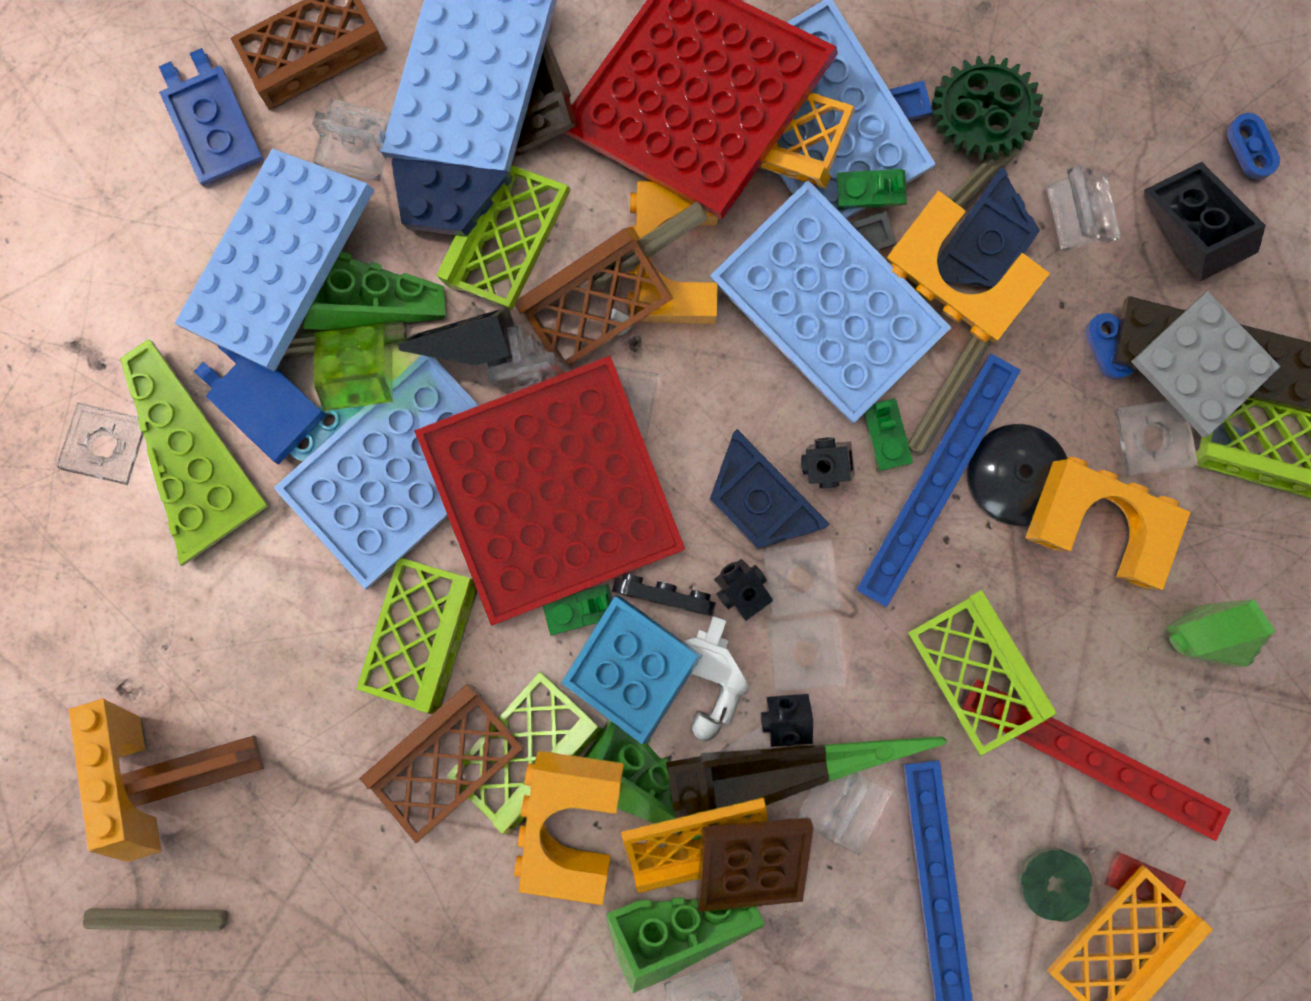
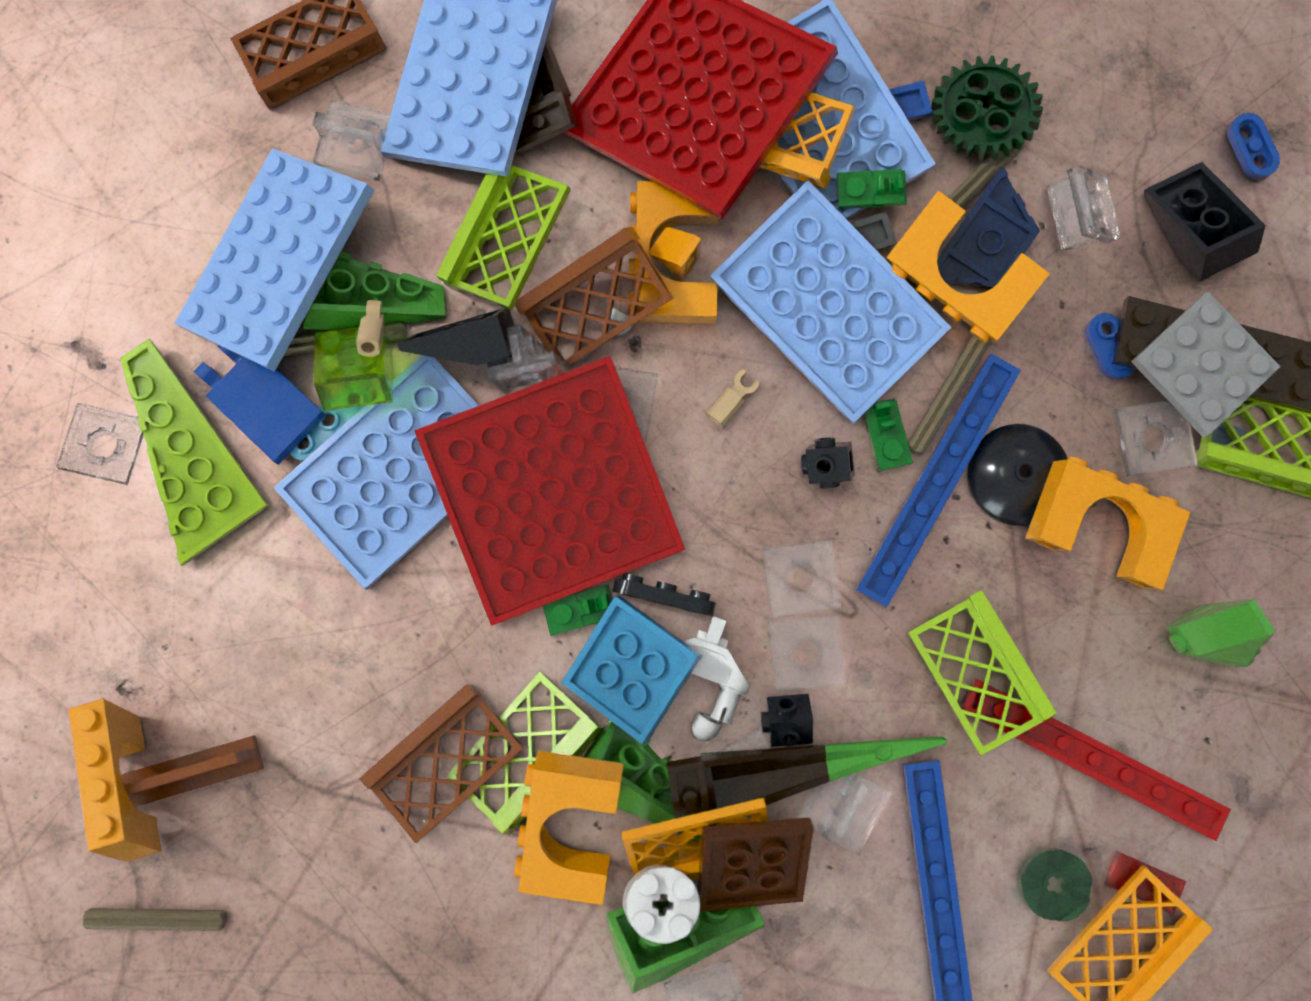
(209, 120): blue tile -> none
(371, 330): none -> tan bar
(444, 195): dark blue wing -> none
(445, 644): lime fence -> none
(658, 239): dark tan axle -> none
(673, 921): none -> white brick
(677, 251): none -> light orange slope
(730, 401): none -> tan bar
(743, 589): black brick -> none
(761, 498): dark blue wing -> none

